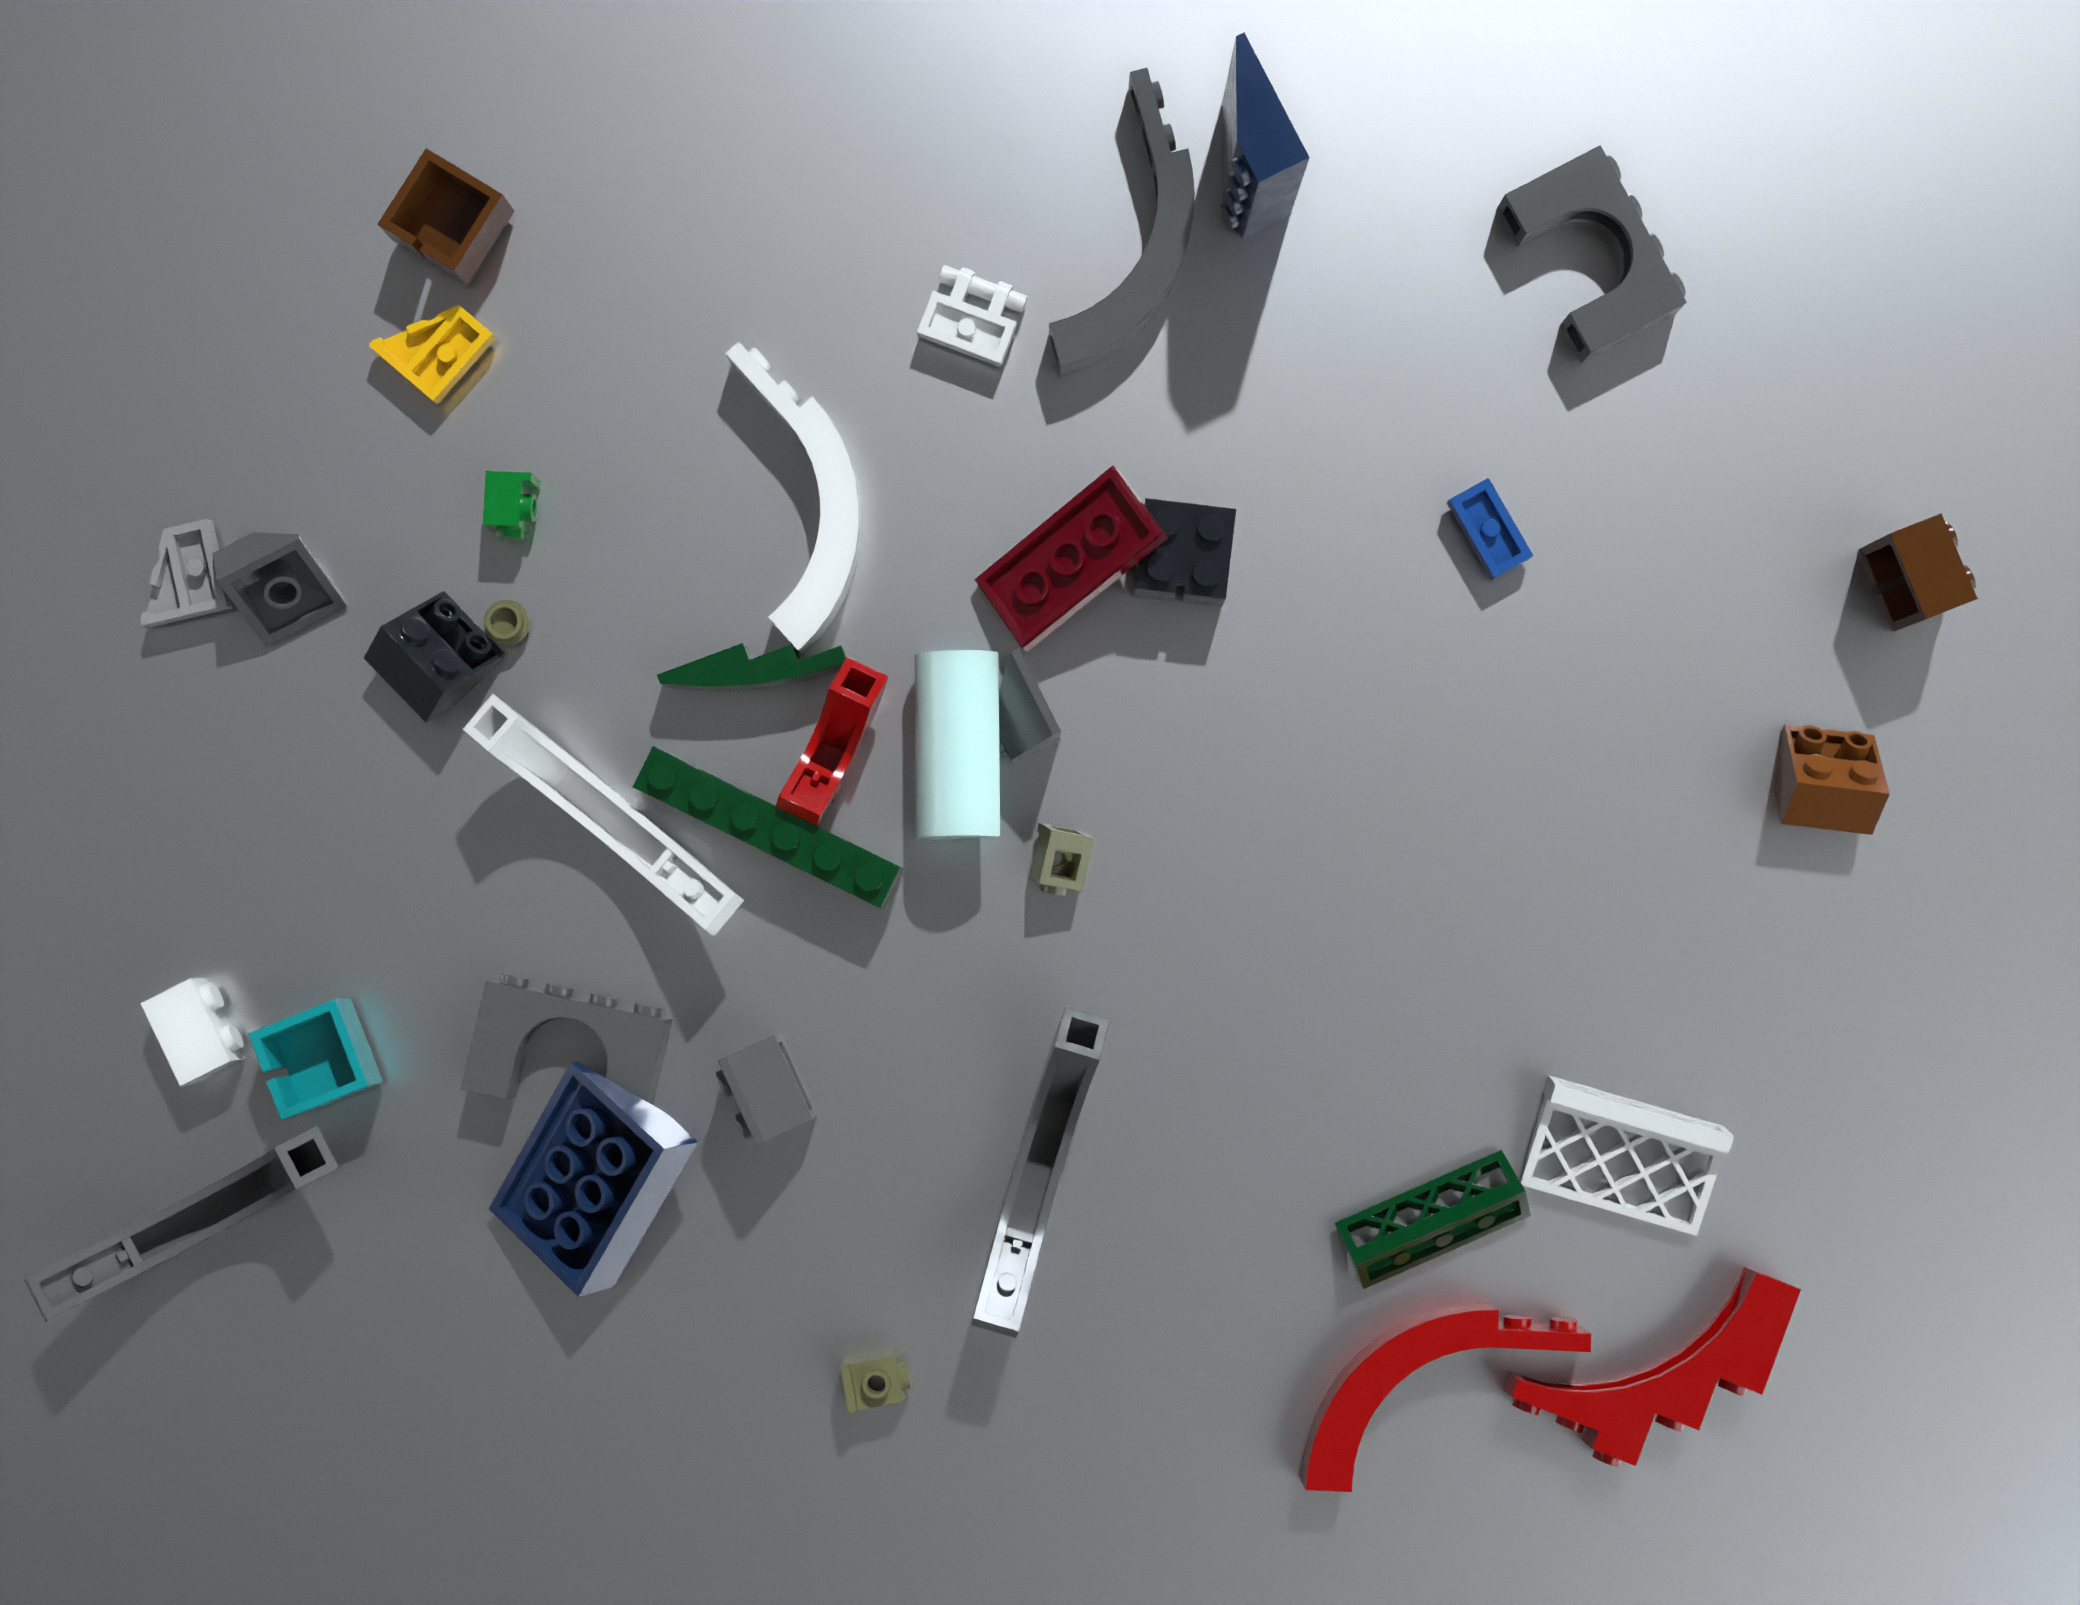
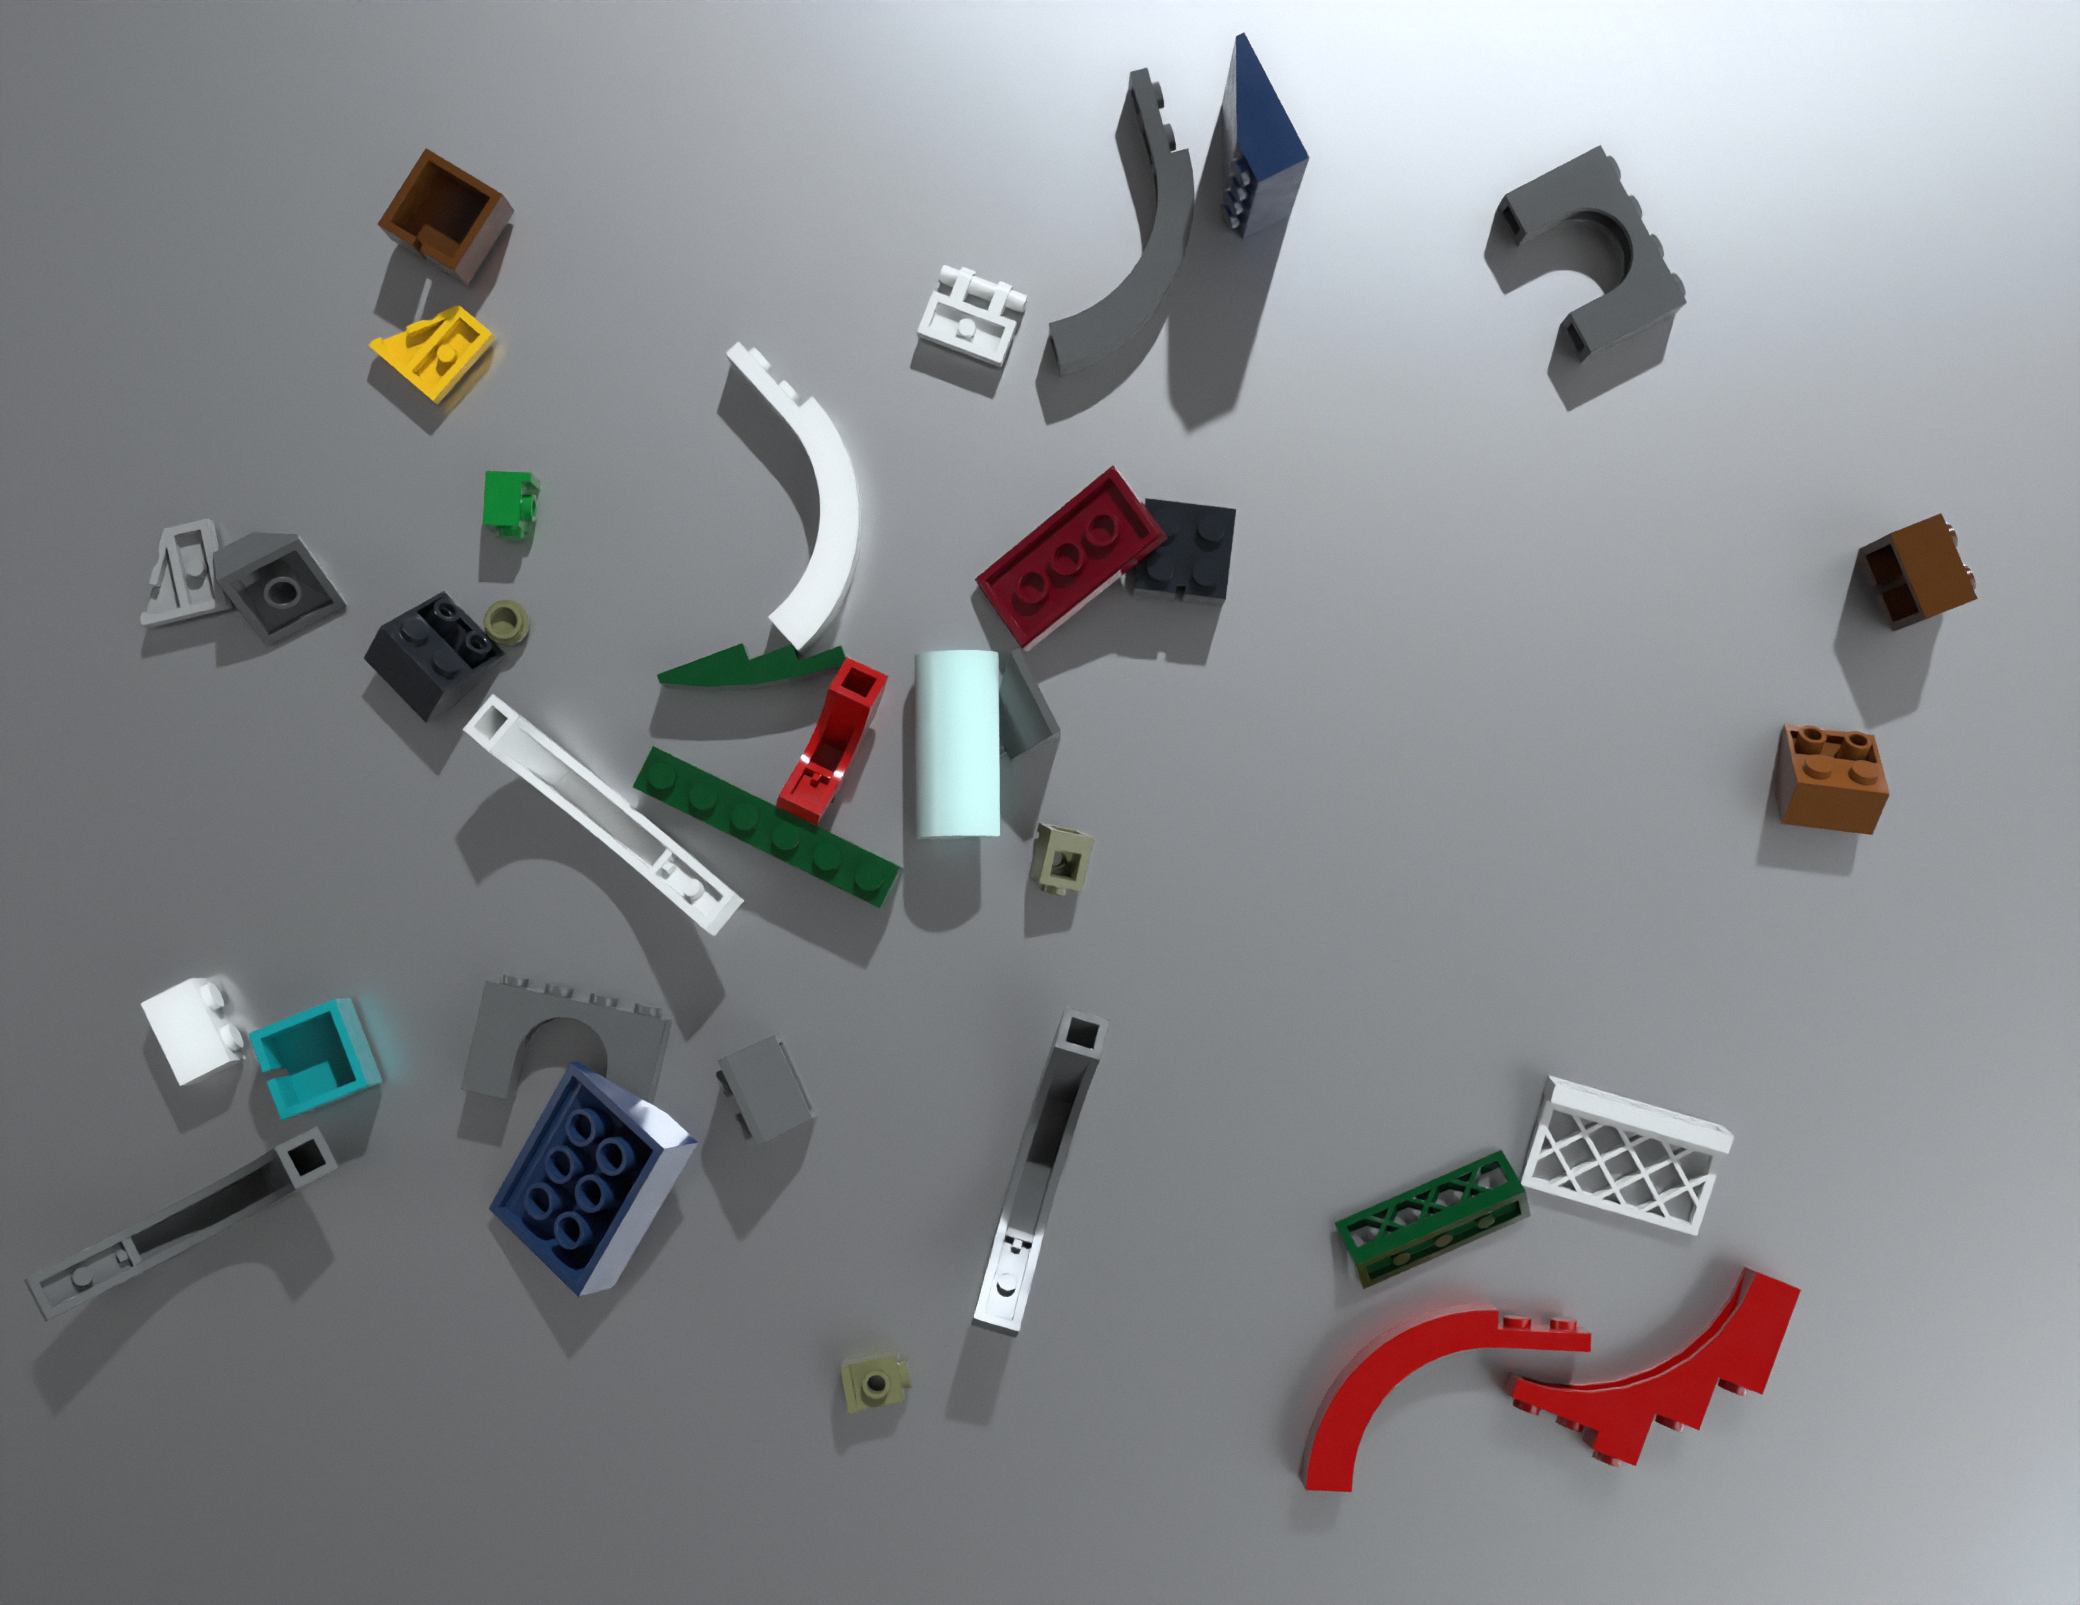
(1489, 529): blue plate -> none

